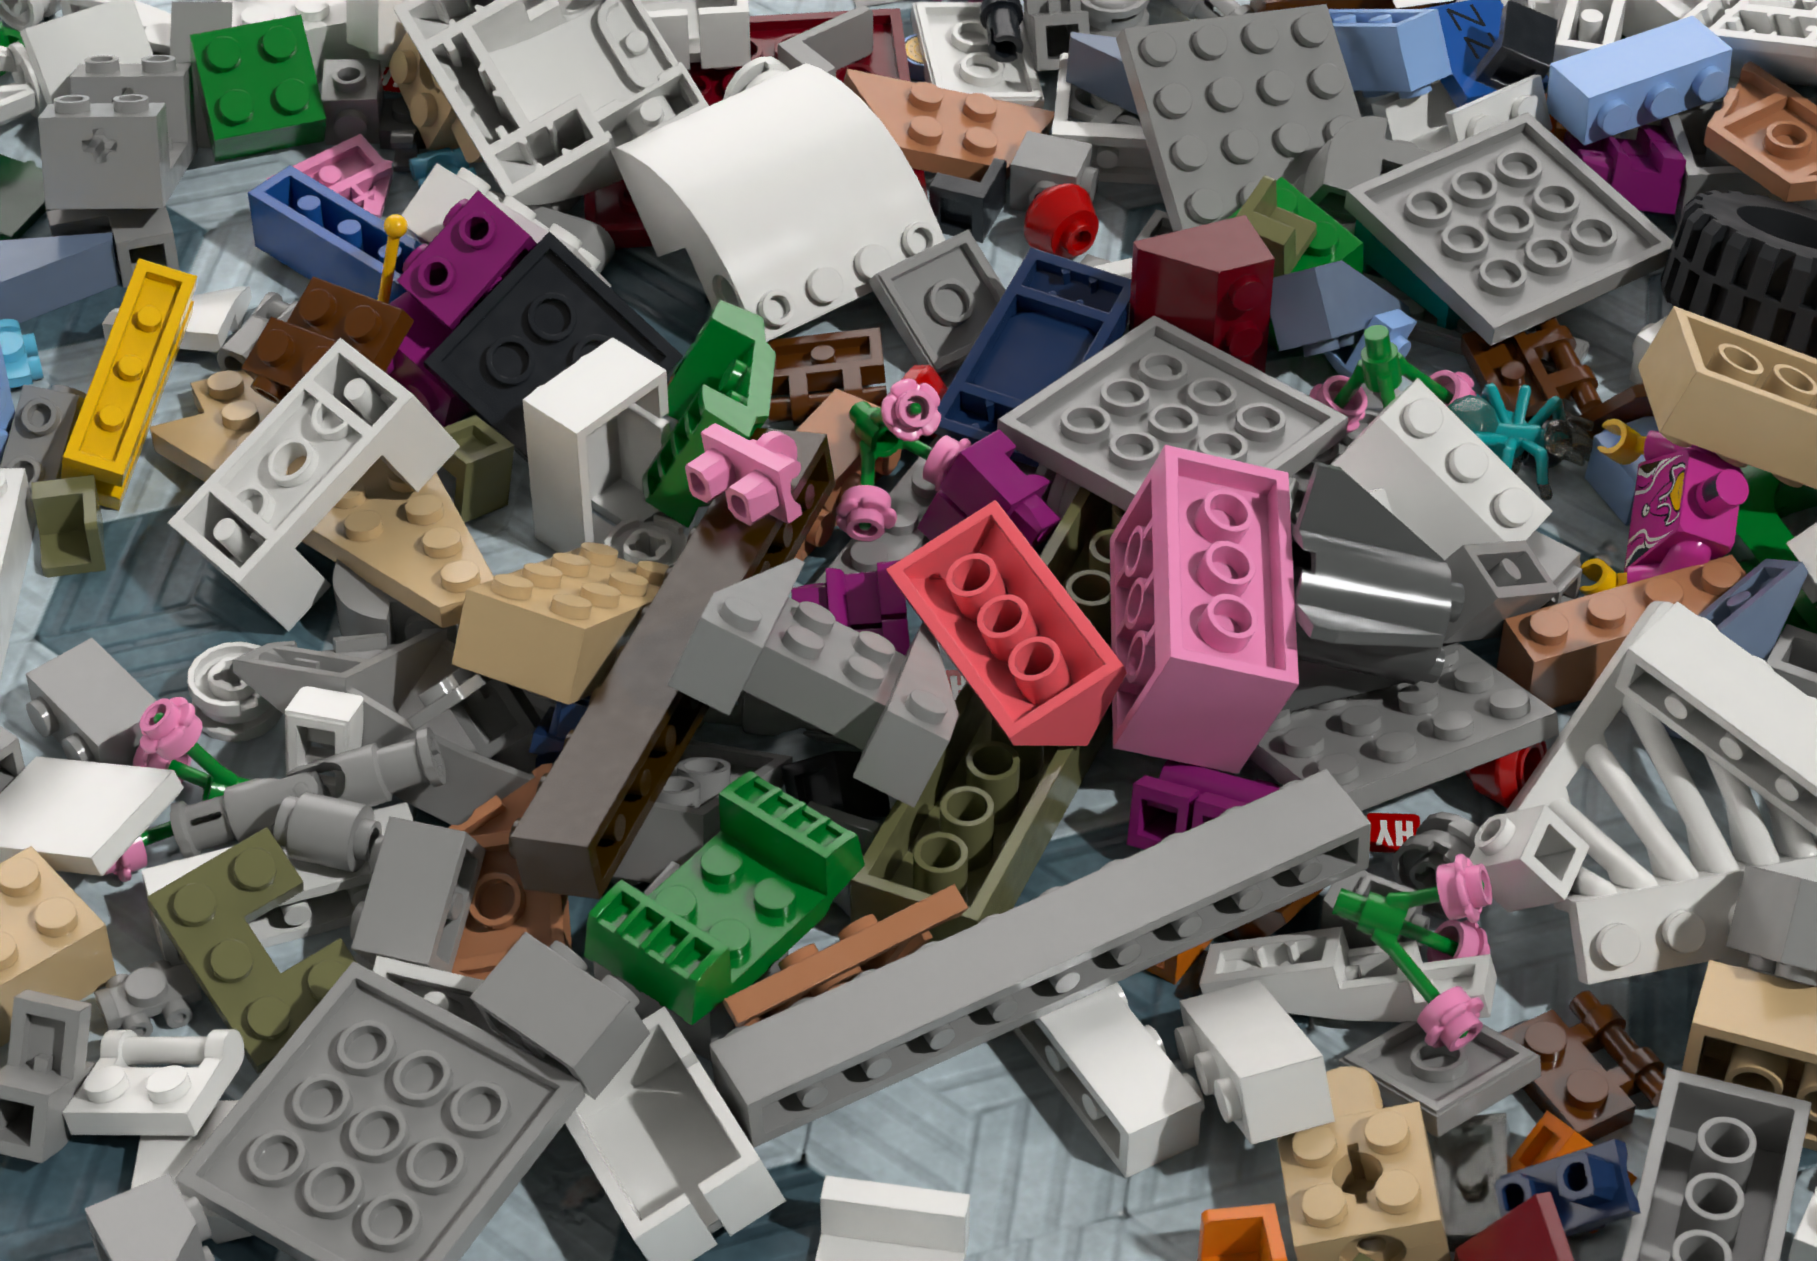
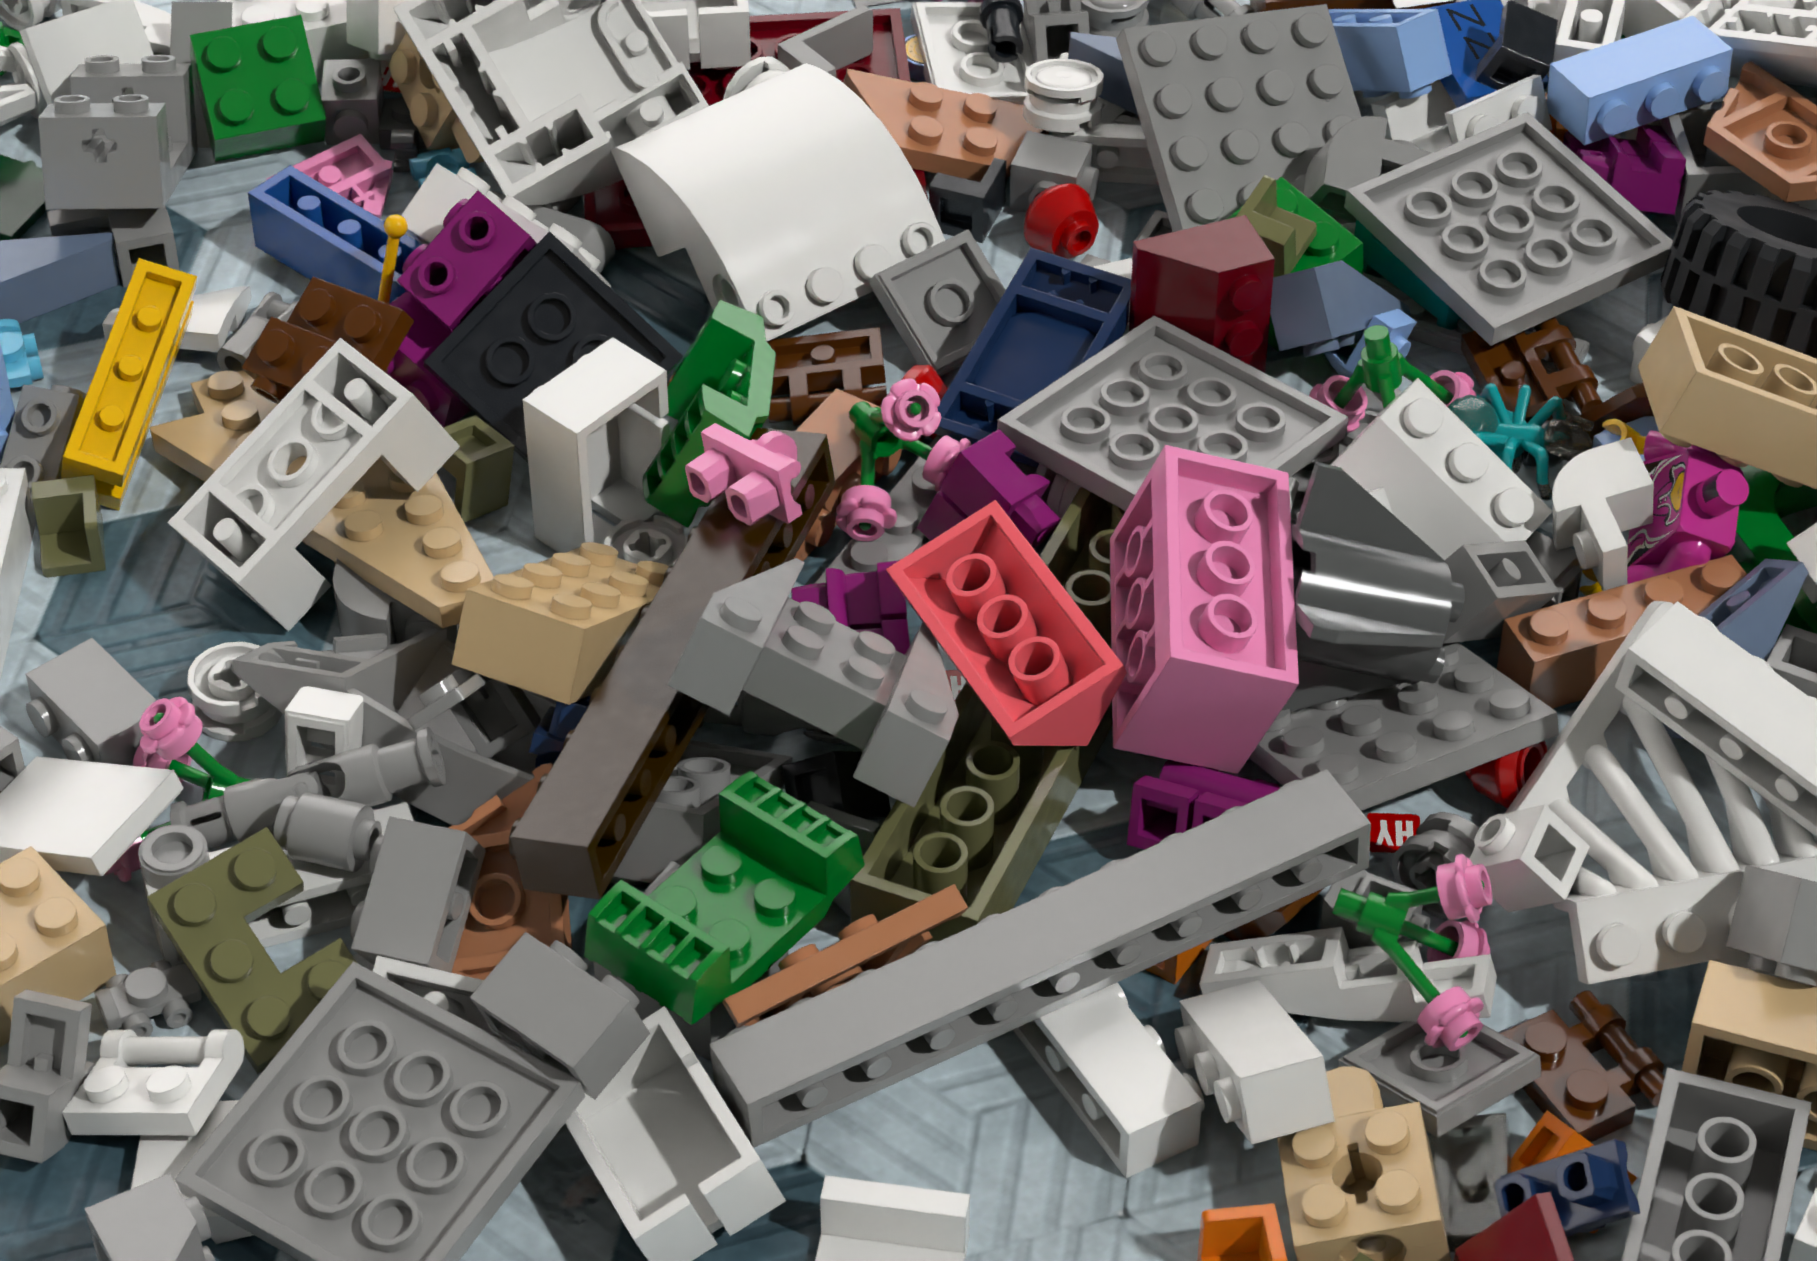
(171, 854): none -> light grey tile
(1062, 95): none -> white wheel
(1597, 500): none -> white brick

